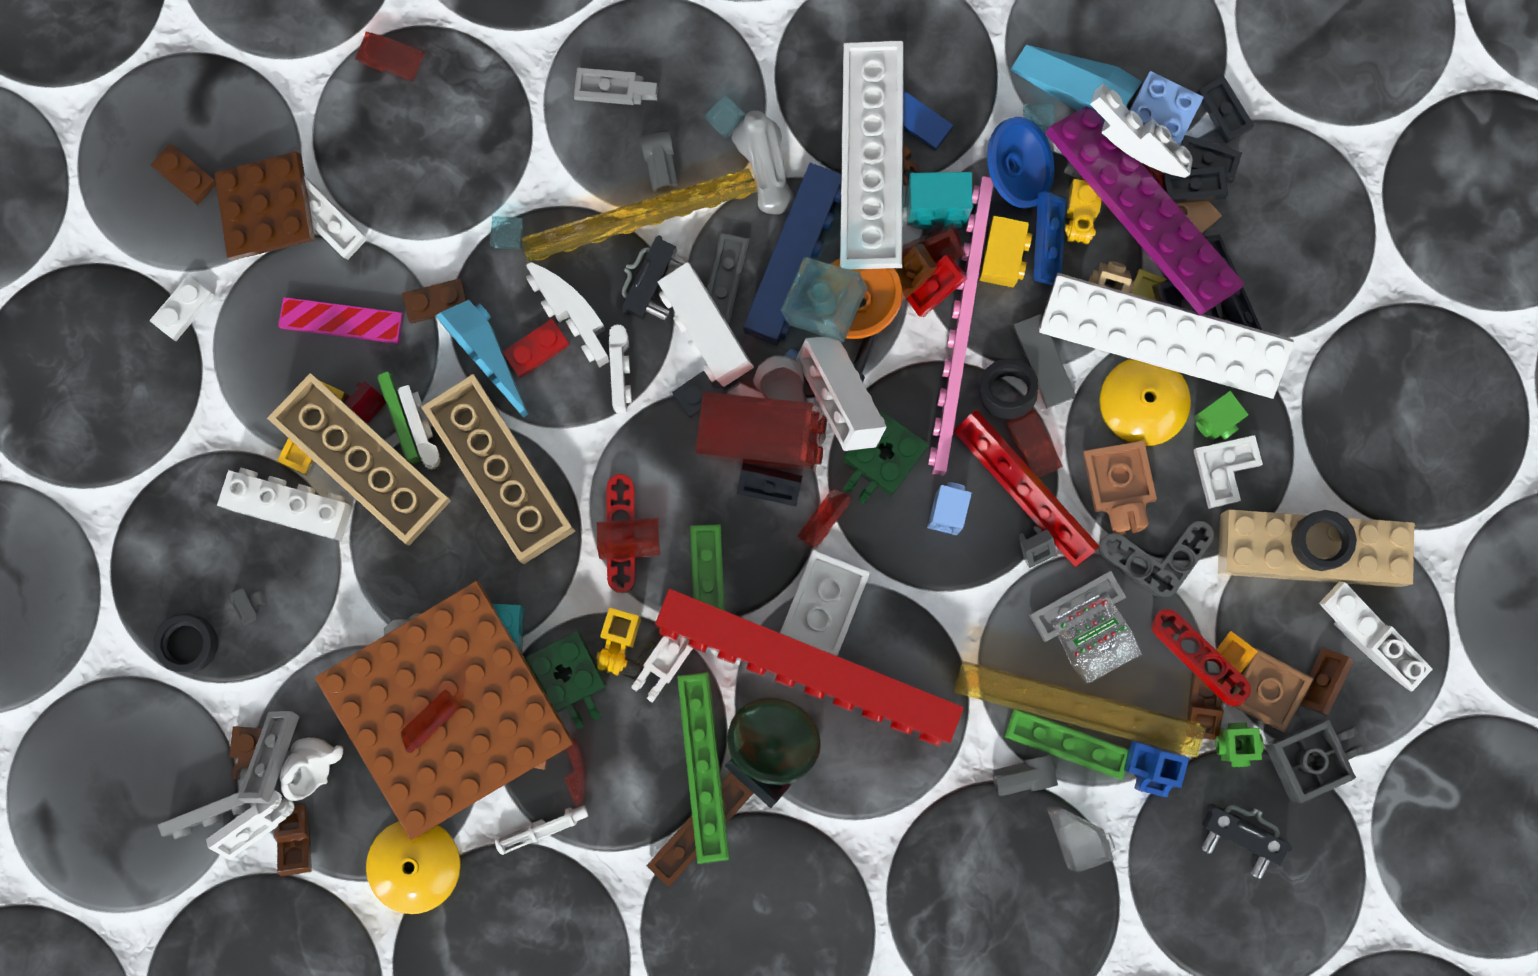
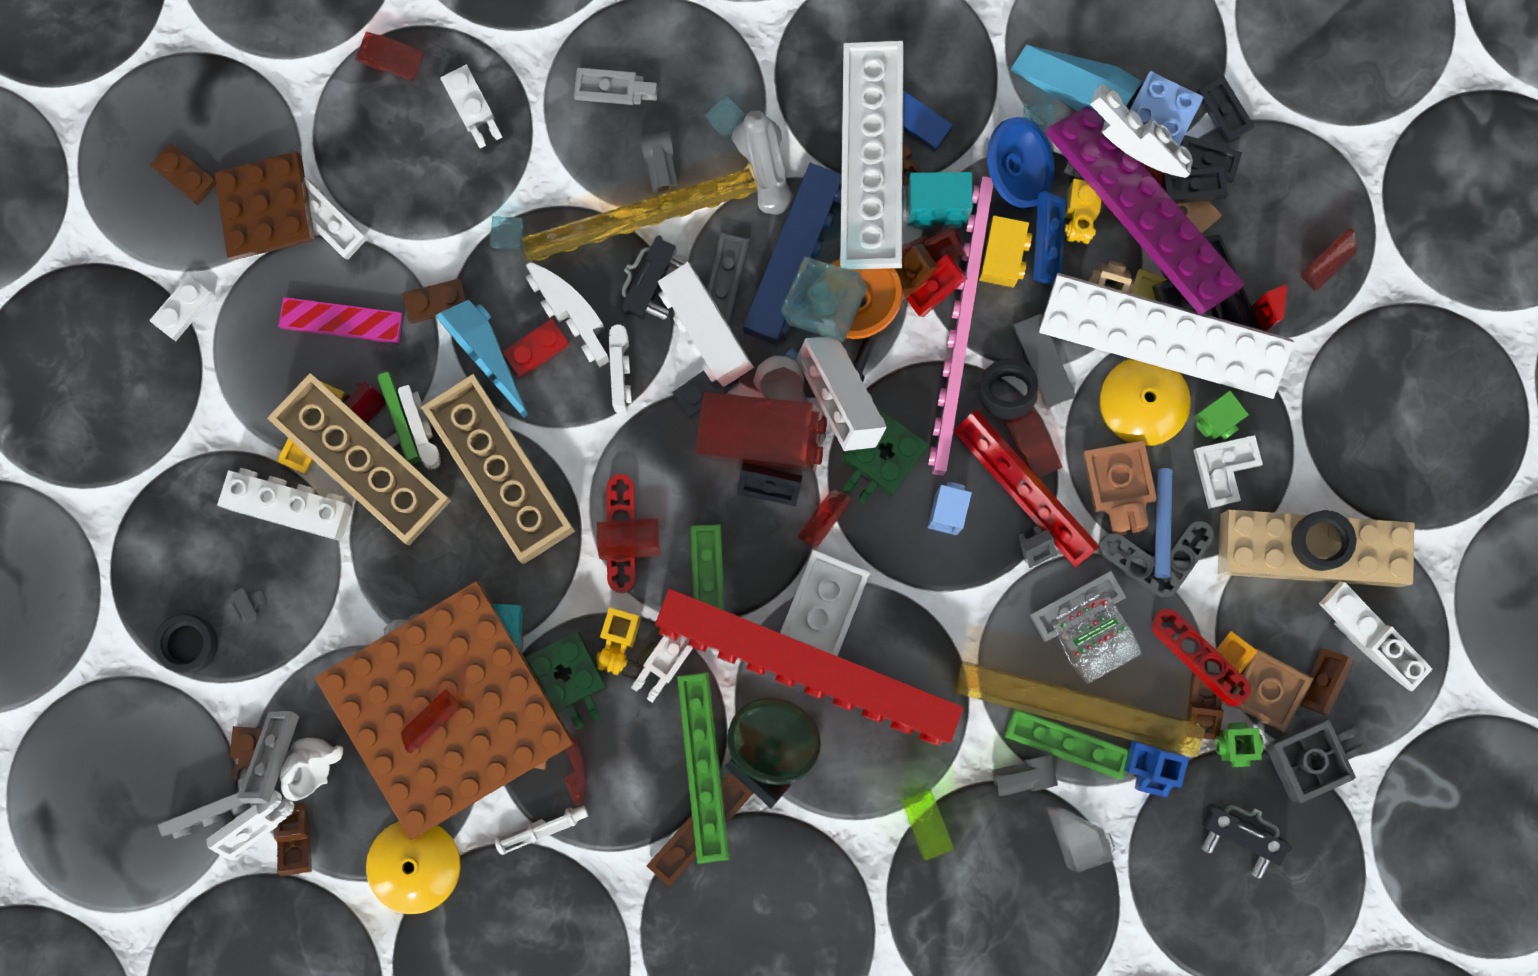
(470, 103): none -> white hinge
(926, 824): none -> clear neon green brick
(1163, 523): none -> medium blue piece
(1271, 307): none -> red slope
(1330, 260): none -> clear red slope

